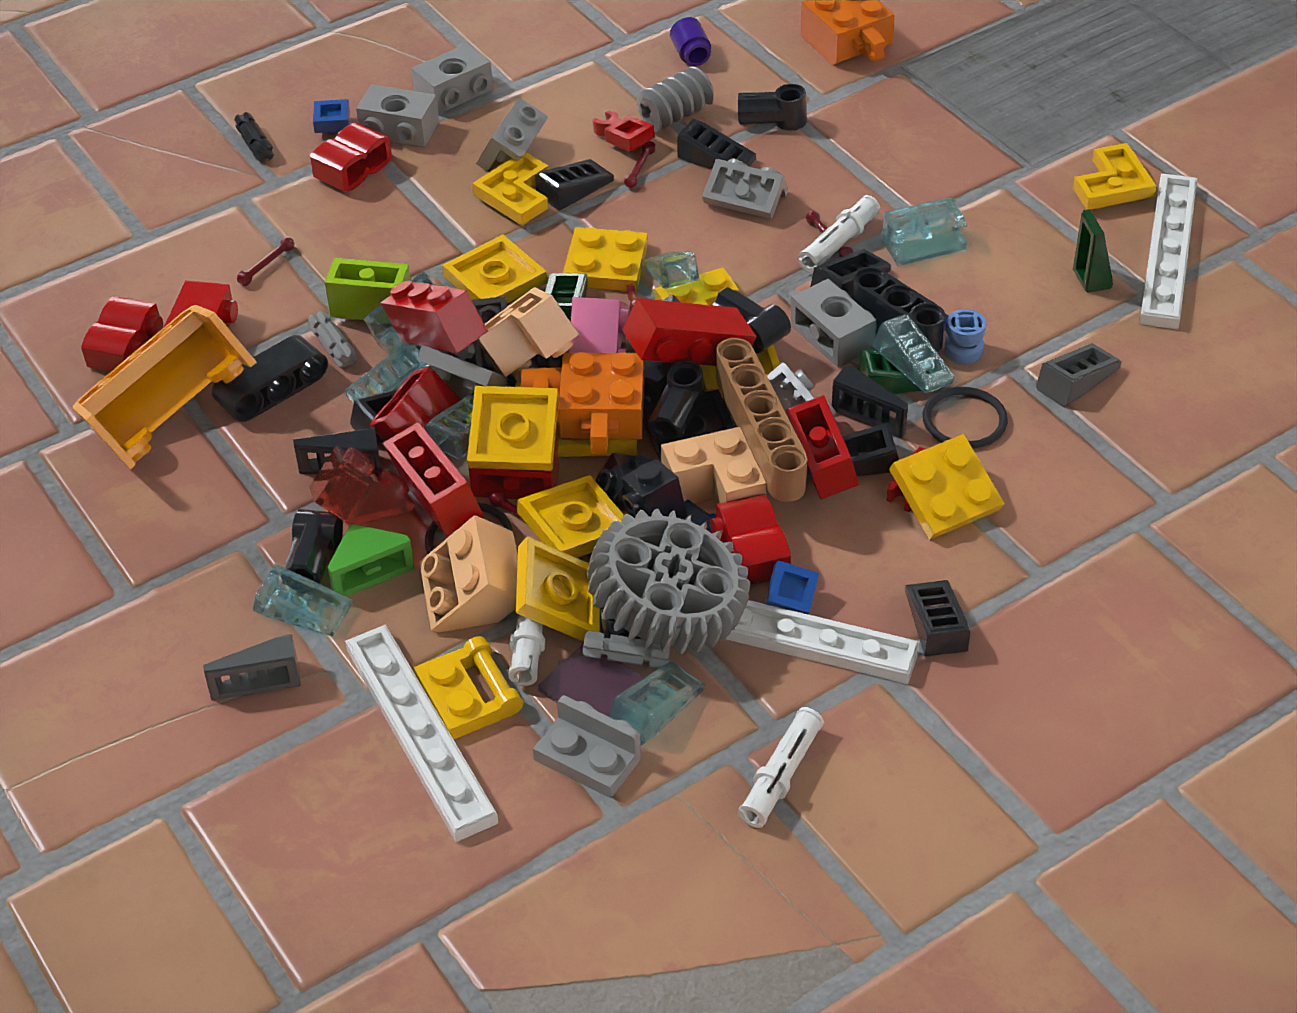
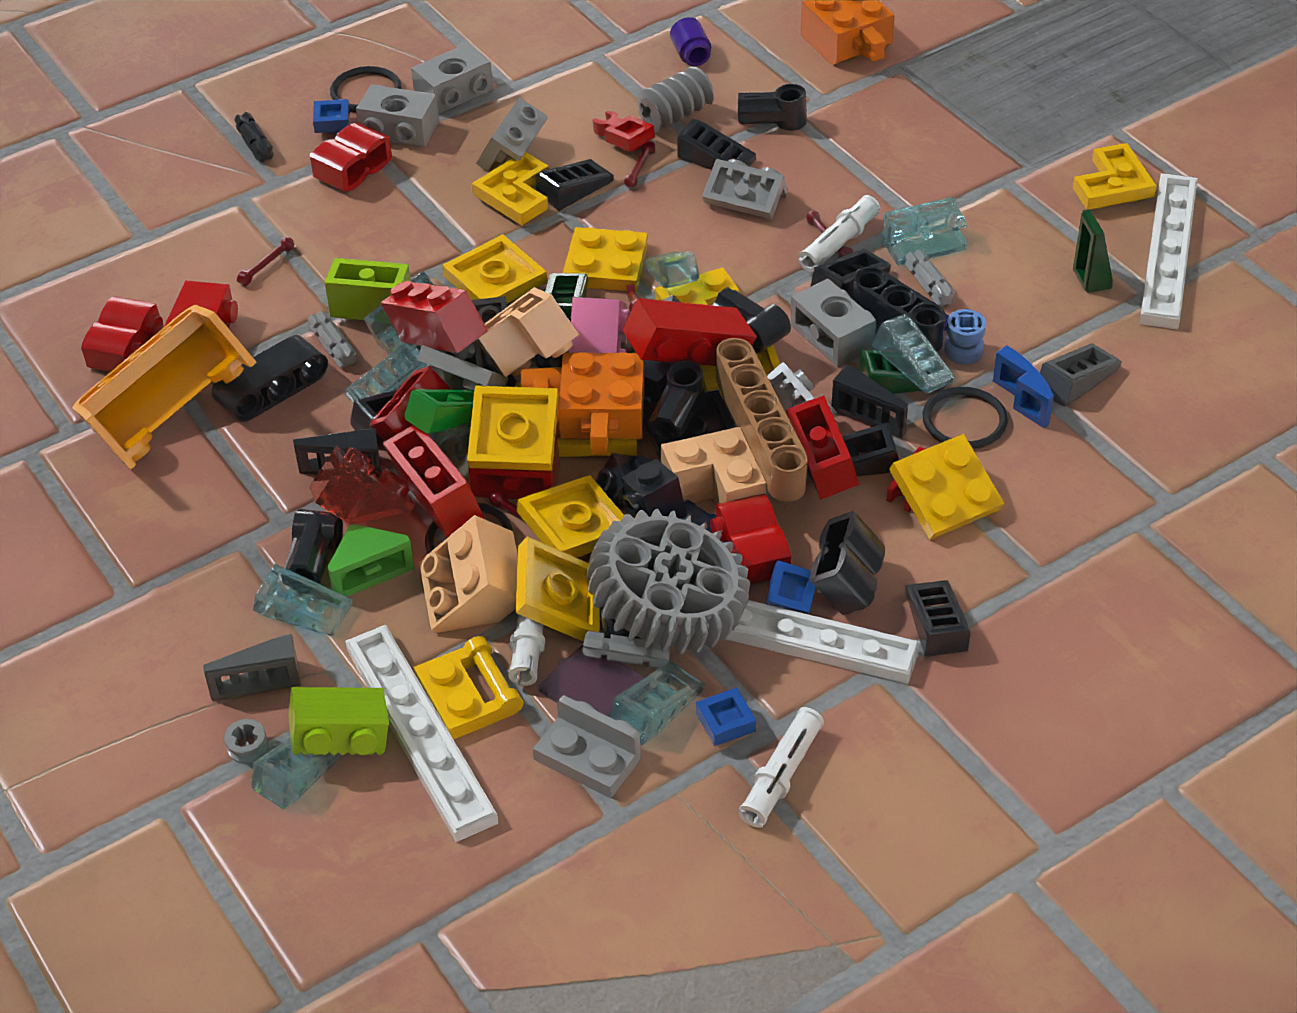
(243, 729): none -> light grey bush
(282, 785): none -> clear light blue slope
(338, 720): none -> lime brick
(361, 70): none -> black tyre
(439, 409): none -> green slope
(725, 716): none -> blue plate
(848, 563): none -> black brick
(929, 278): none -> light grey axle
(1022, 379): none -> blue slope

